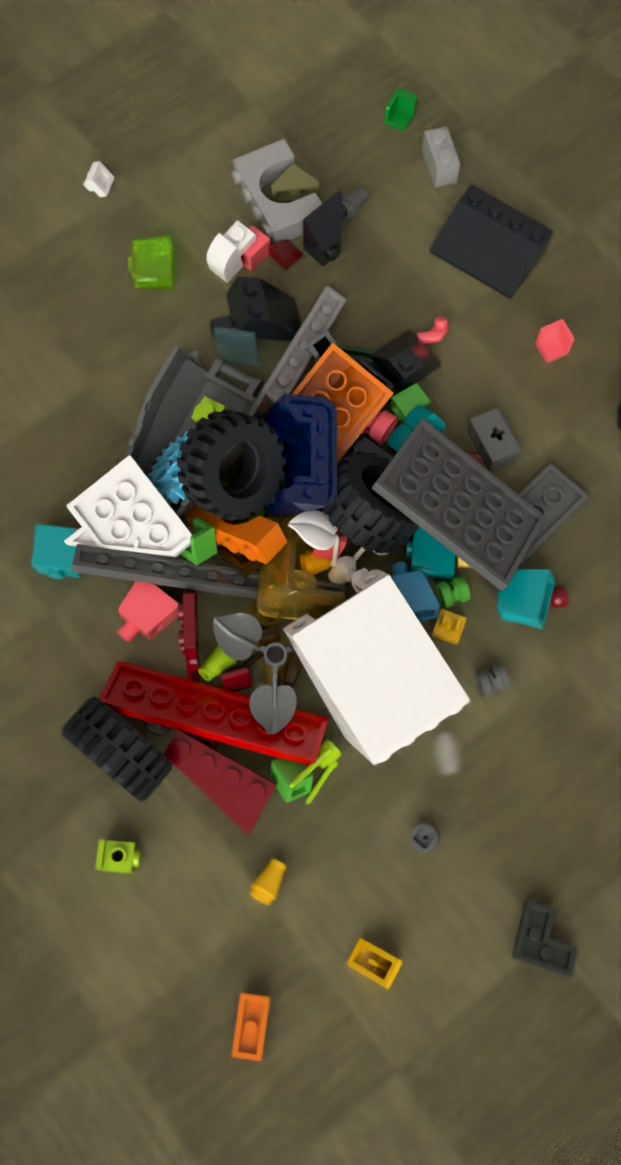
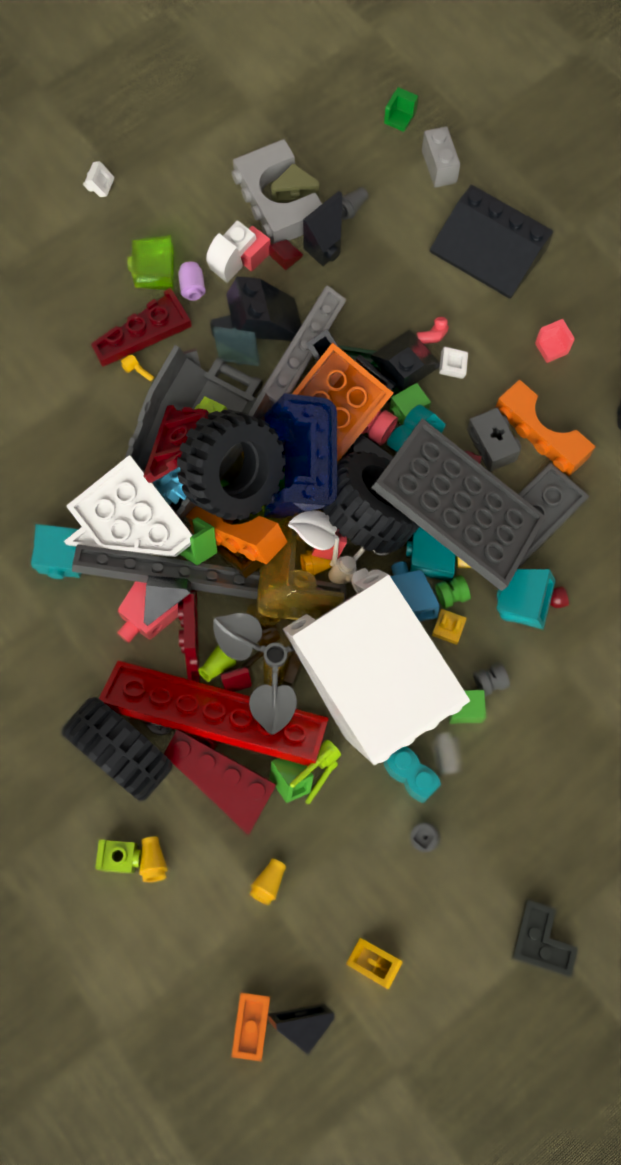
(130, 363): none -> yellow hand
(152, 863): none -> yellow cone
(154, 324): none -> dark red wing
(163, 594): none -> slope
(169, 440): none -> dark red wing
(191, 281): none -> lavender brick
(303, 1025): none -> black slope
(417, 778): none -> teal brick
(453, 362): none -> white tile
(473, 711): none -> bright green panel
(565, 450): none -> orange arch

